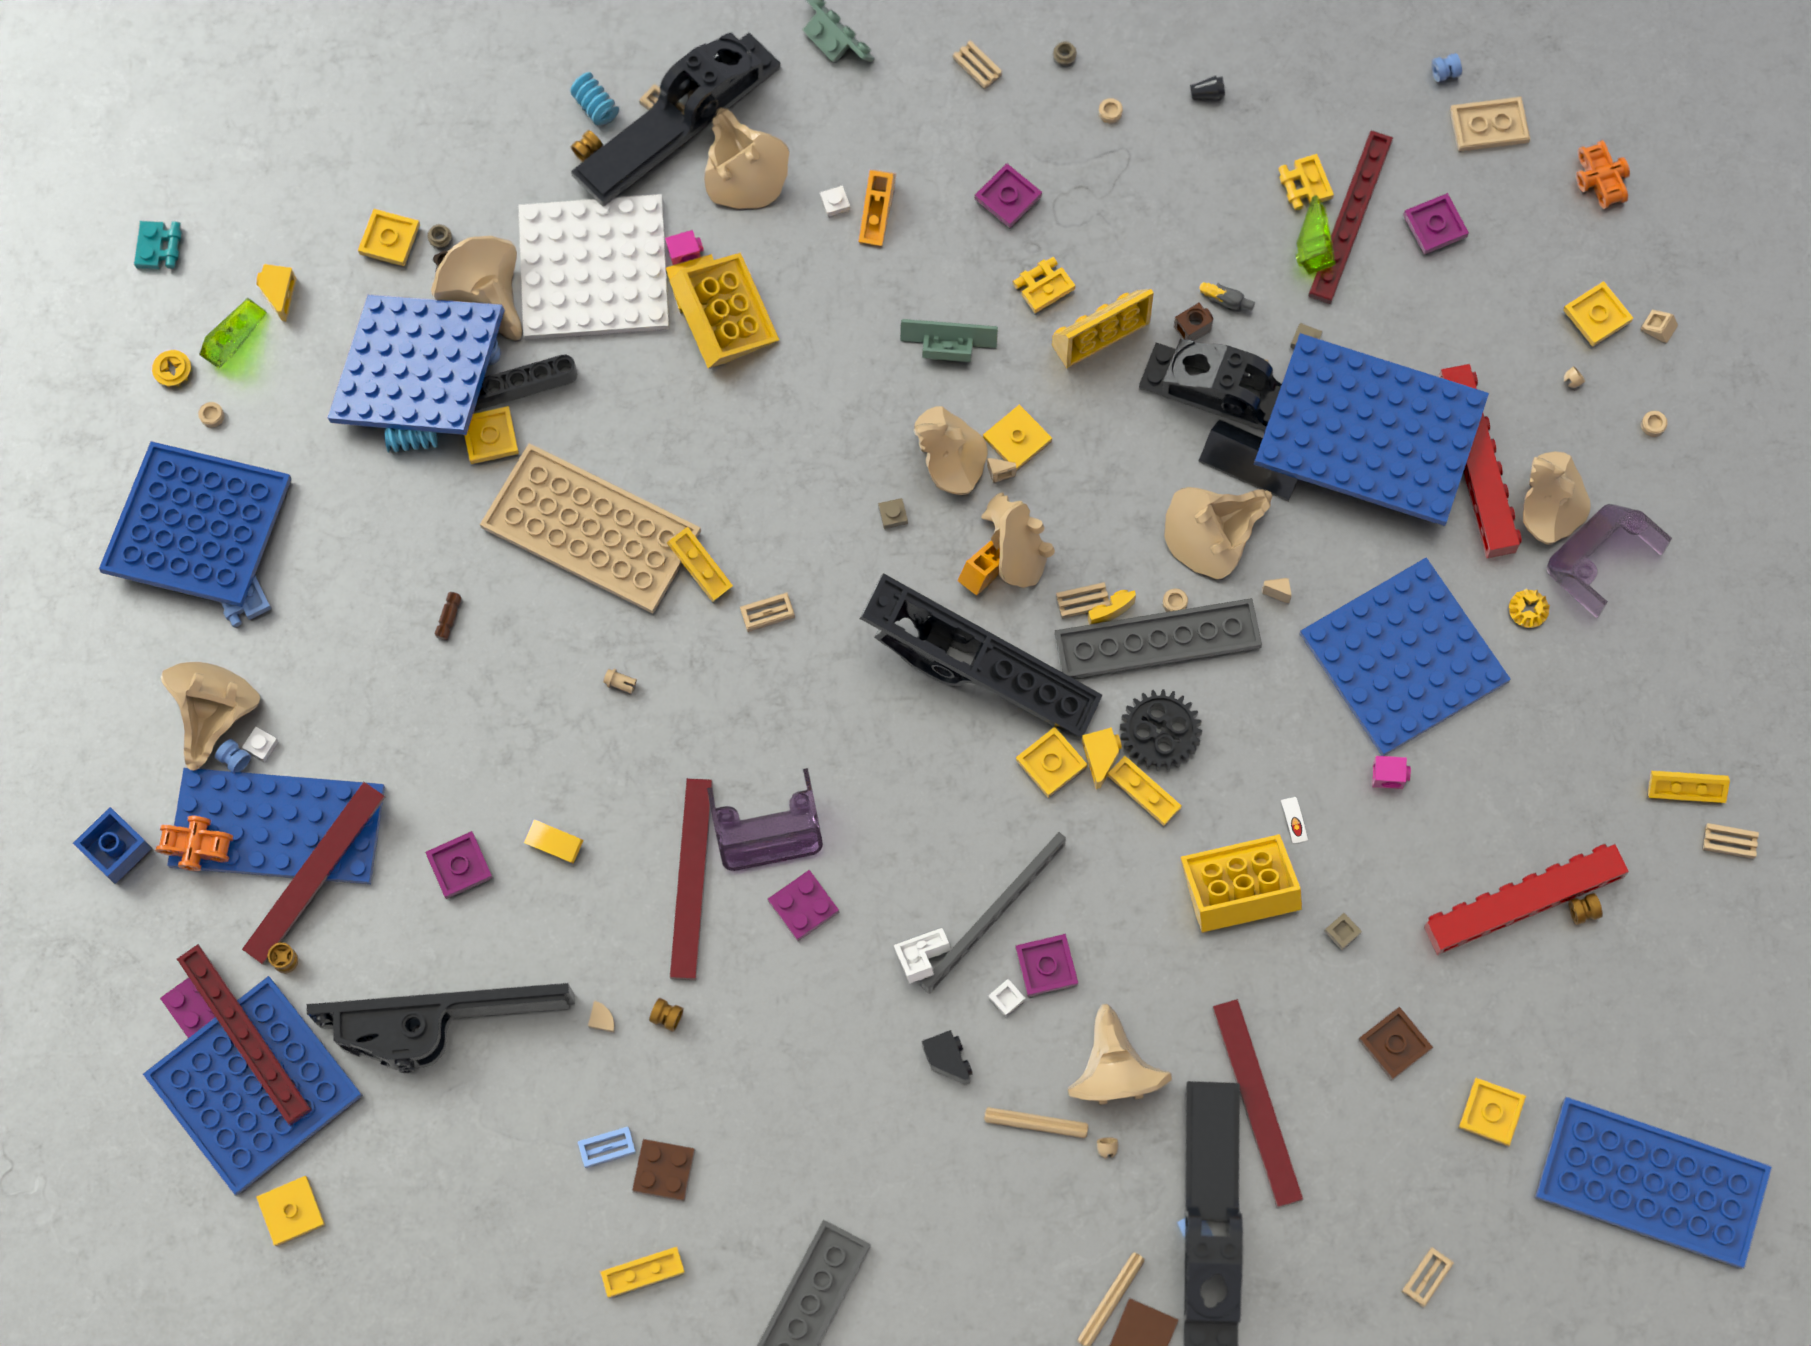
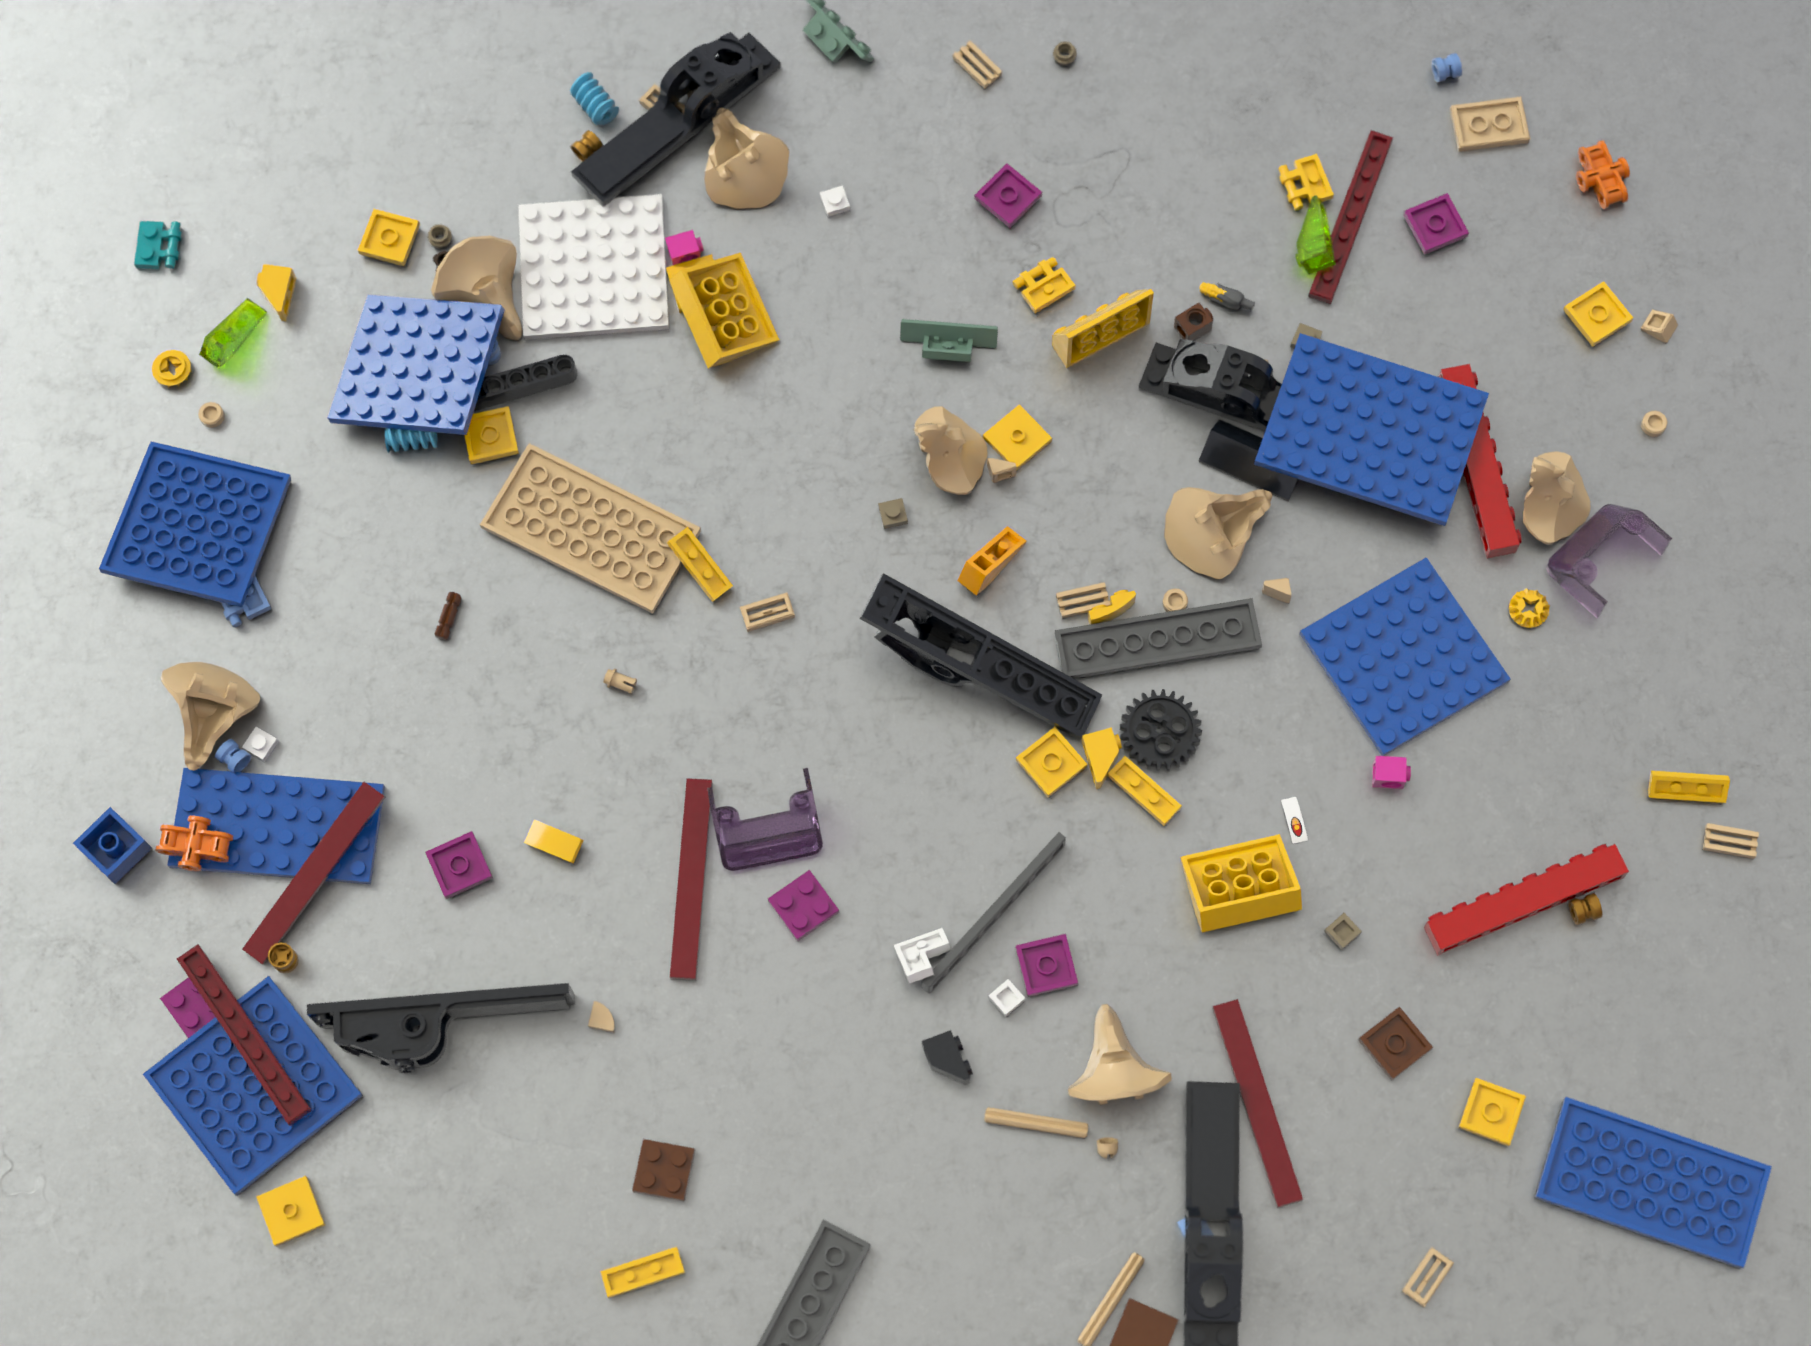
(609, 1157): light blue tile -> none
(666, 1014): pearl gold wheel -> none
(877, 206): light orange slope -> none
(1017, 536): tan animal -> none
(1110, 110): tan tile -> none
(1208, 88): black cone -> none
(1575, 377): tan hinge -> none

